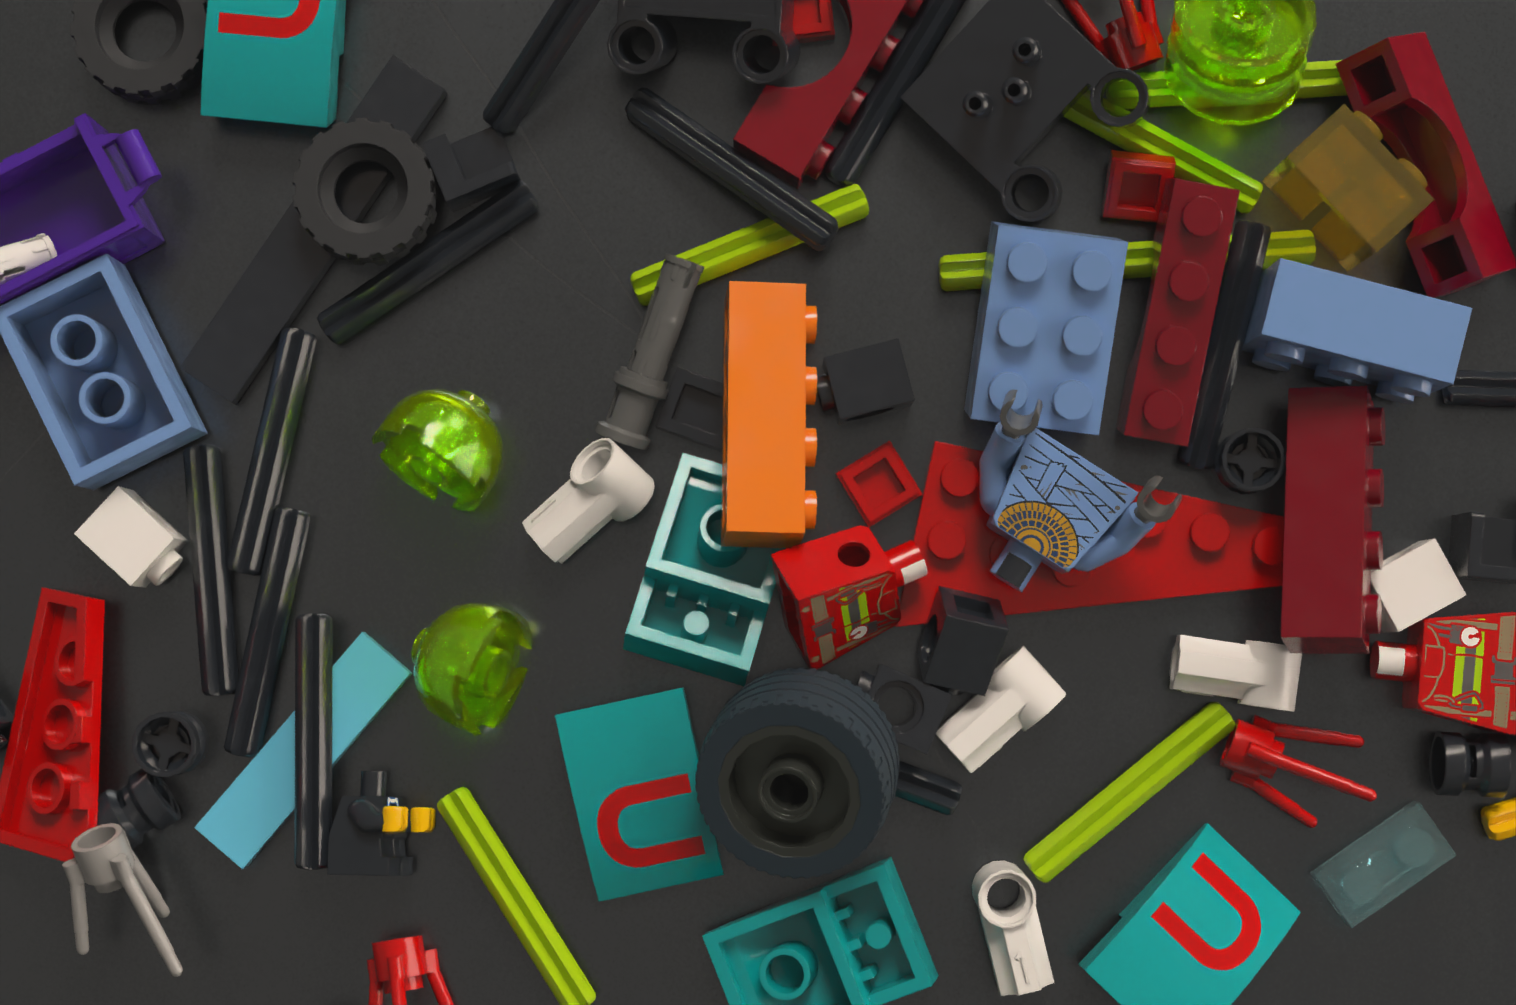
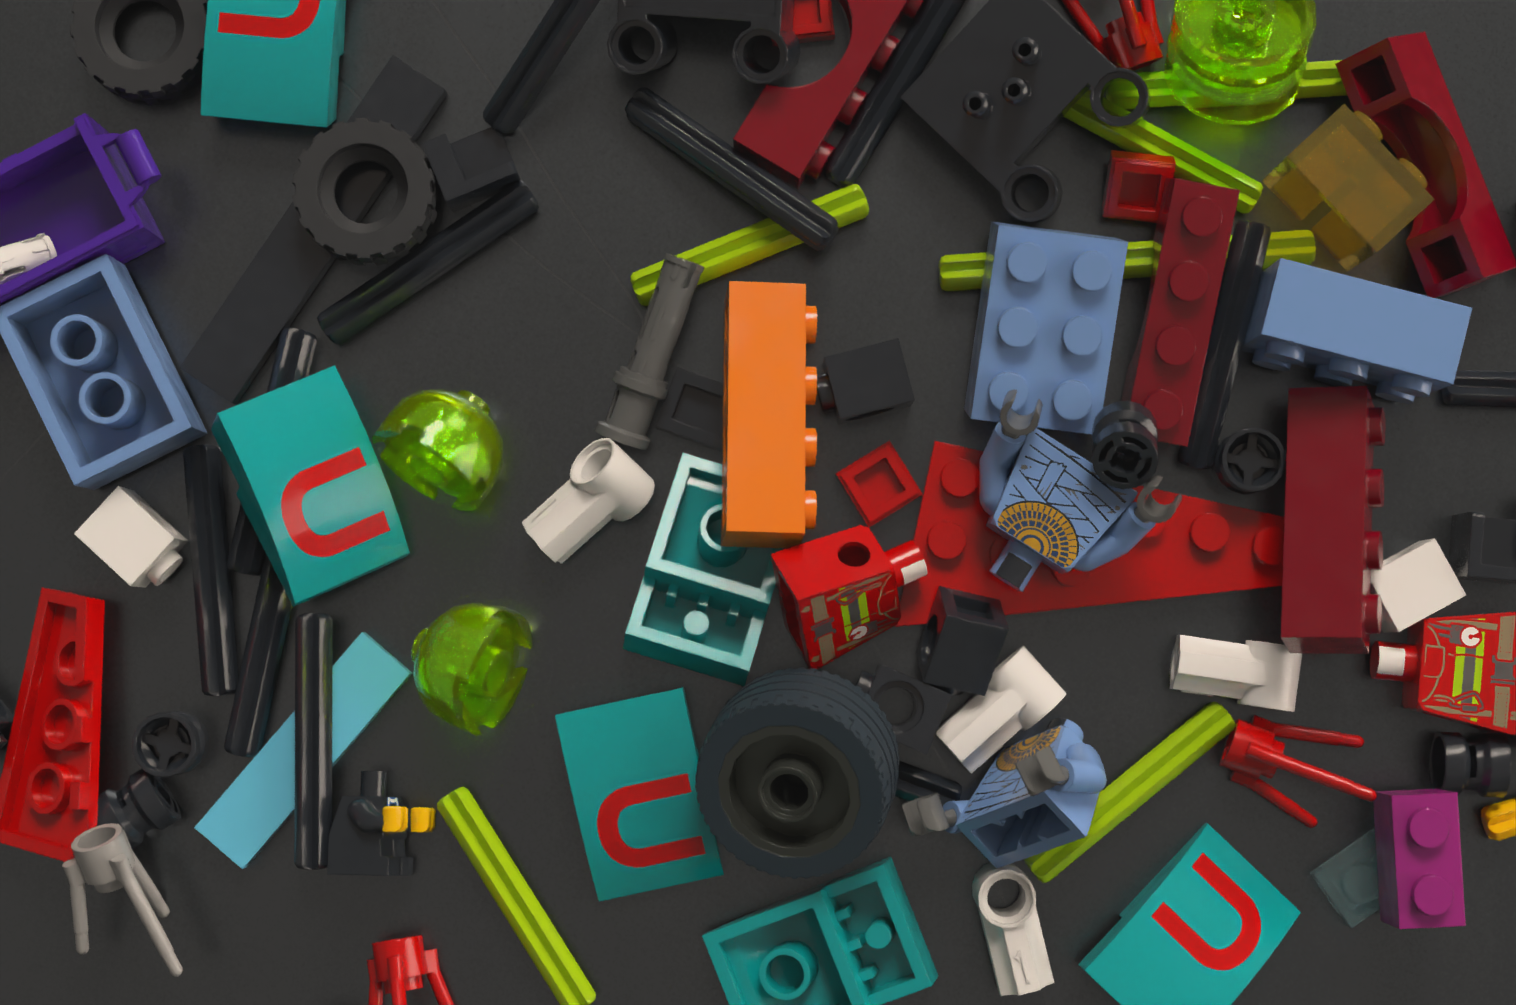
(311, 485): none -> teal slope
(1027, 802): none -> medium blue torso
(1129, 430): none -> black wheel
(1419, 858): none -> magenta brick

